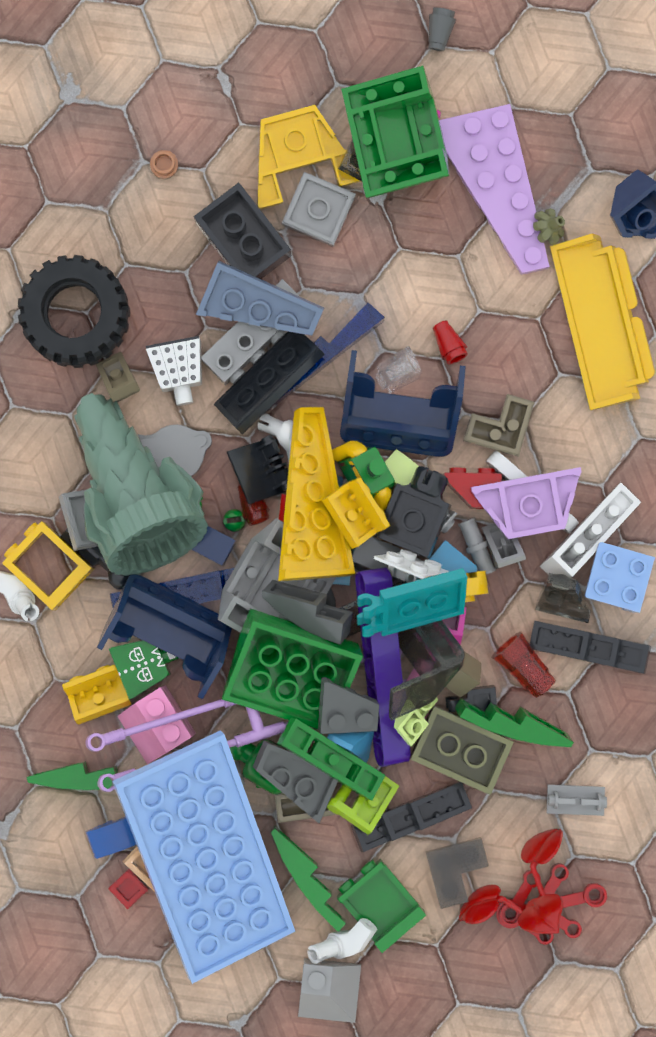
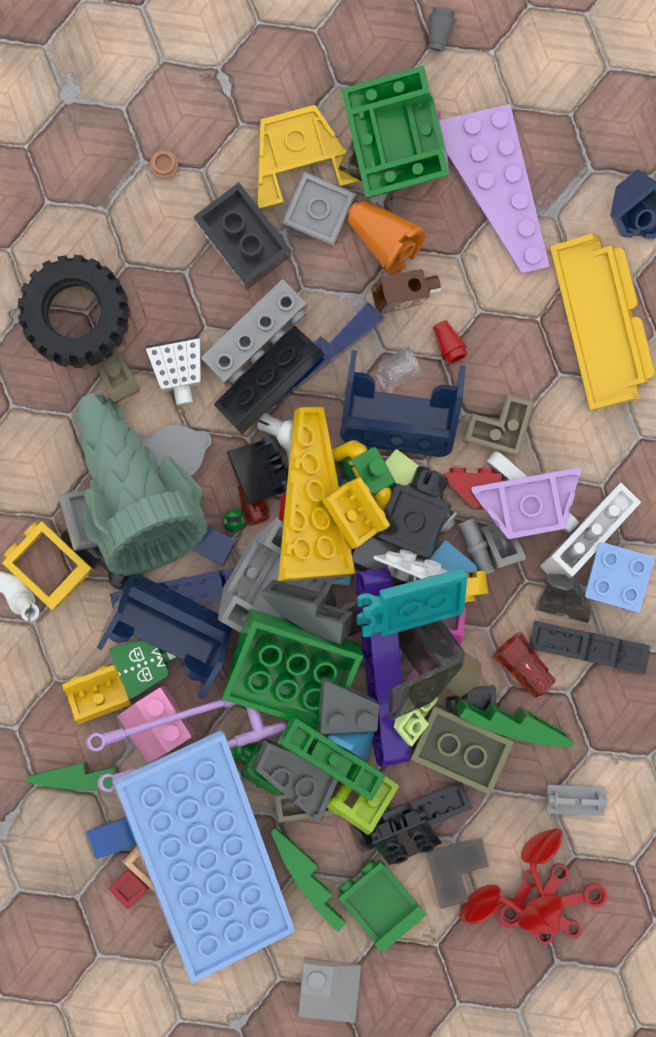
(254, 301): sand blue wing -> none
(343, 943): white arm -> none
(386, 235): none -> orange cone
(394, 292): none -> reddish brown torso
(408, 841): none -> black hinge
(549, 226): olive plant -> none

